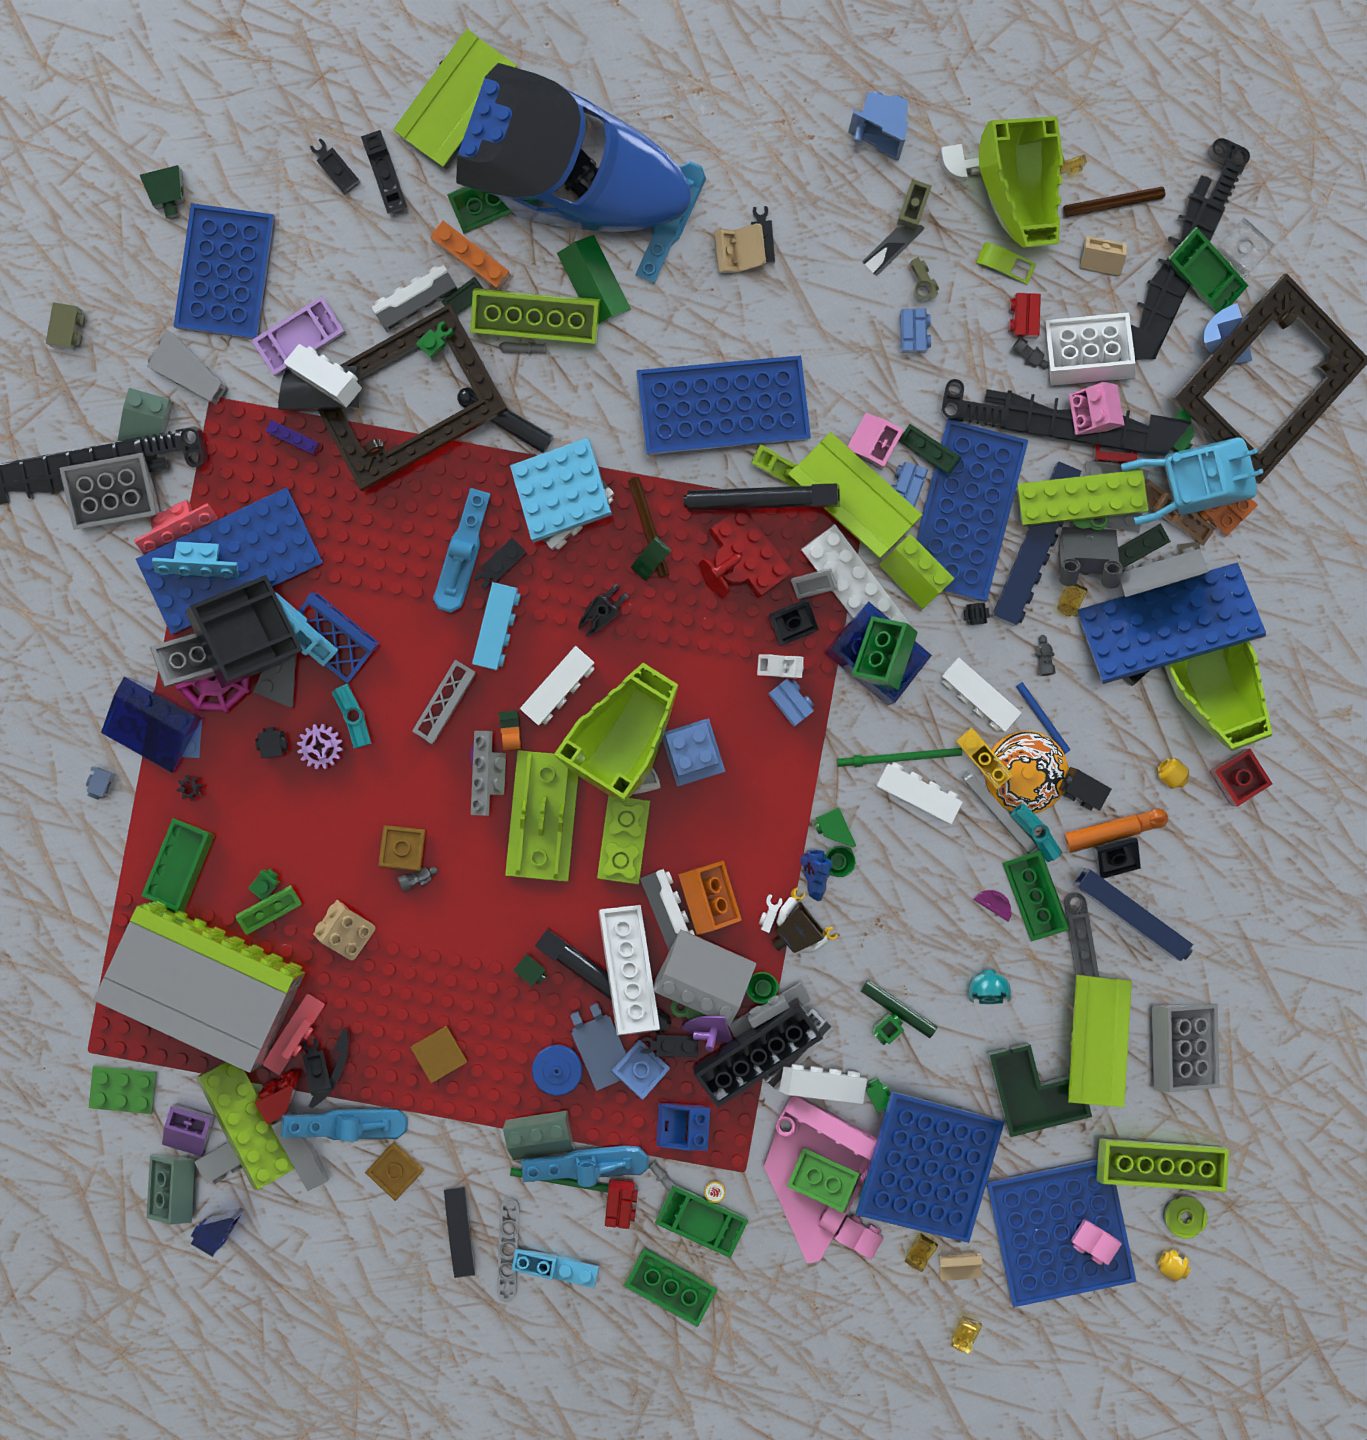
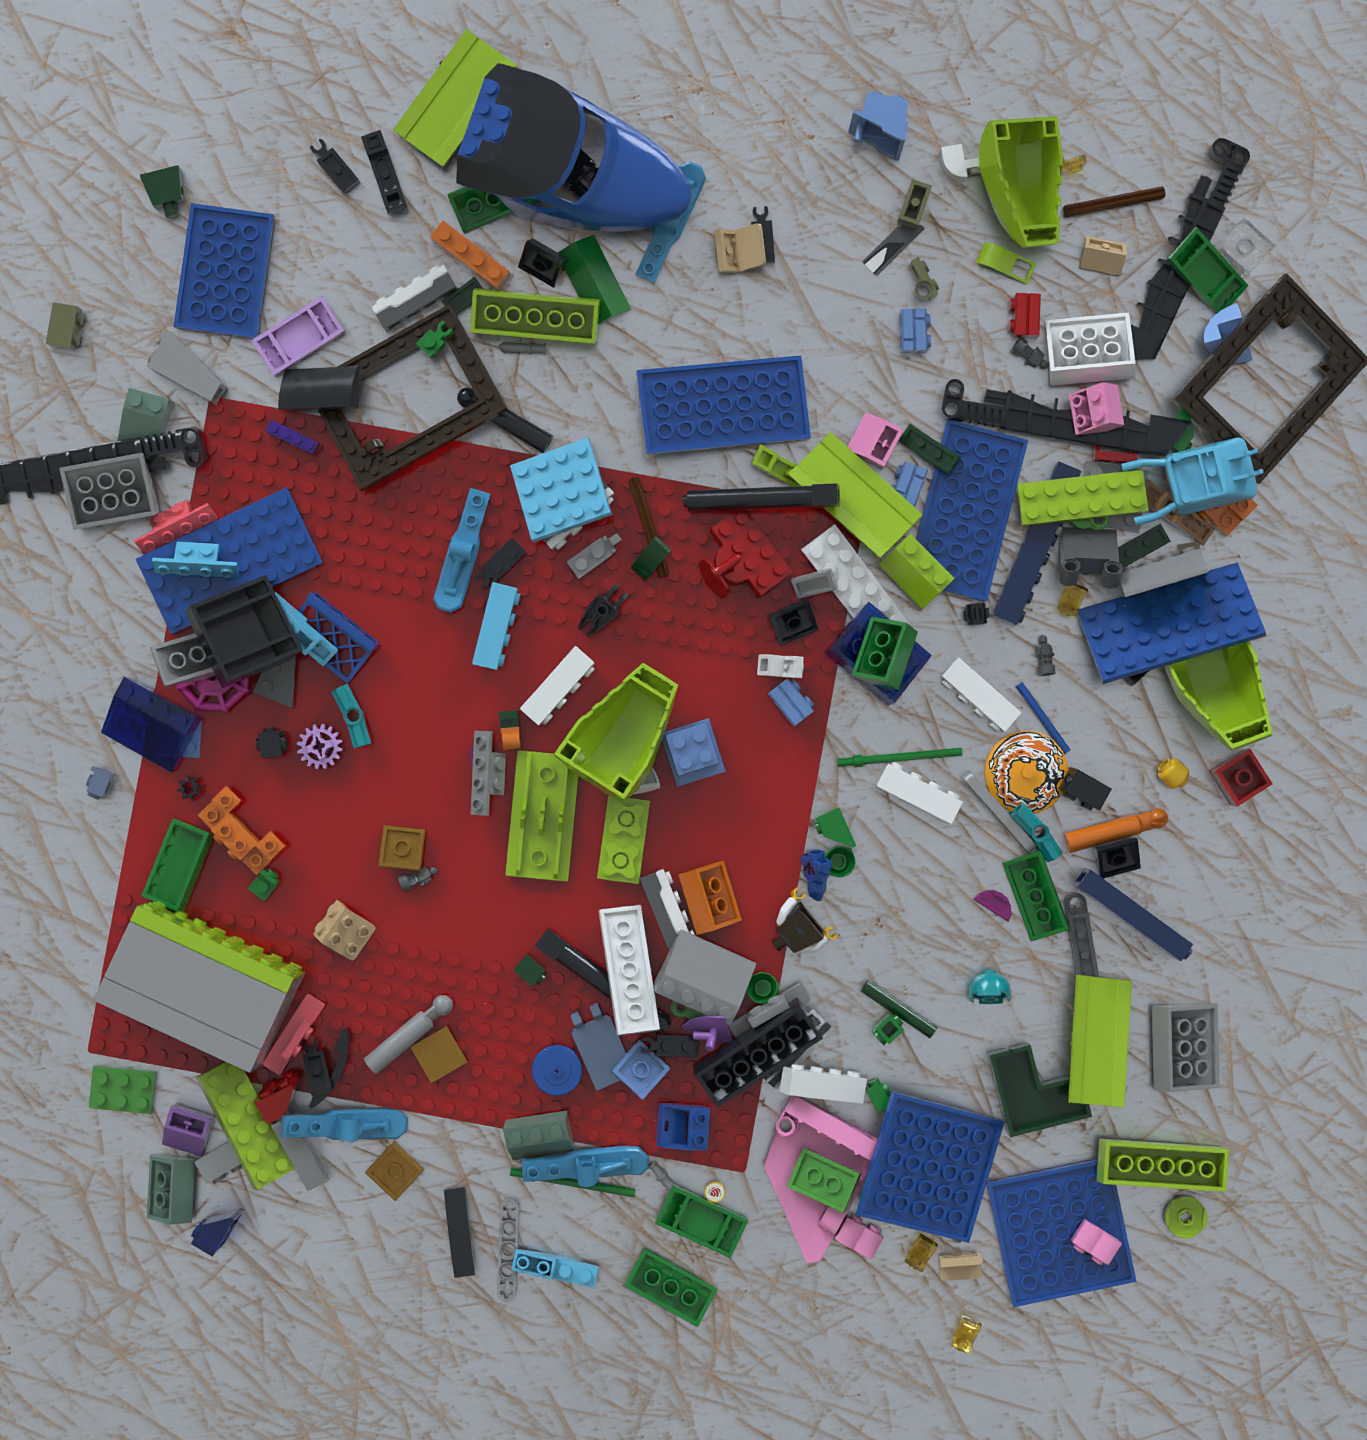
(236, 836): none -> orange bracket
(268, 909): bright green plate -> none
(323, 375): white brick -> none
(407, 1034): none -> light grey piece
(451, 705): light grey fence -> none
(542, 262): none -> black slope
(593, 555): none -> light grey hinge
(619, 1204): red brick -> none
(768, 918): white plate -> none
(984, 757): yellow slope -> none
(1174, 1265): yellow head -> none

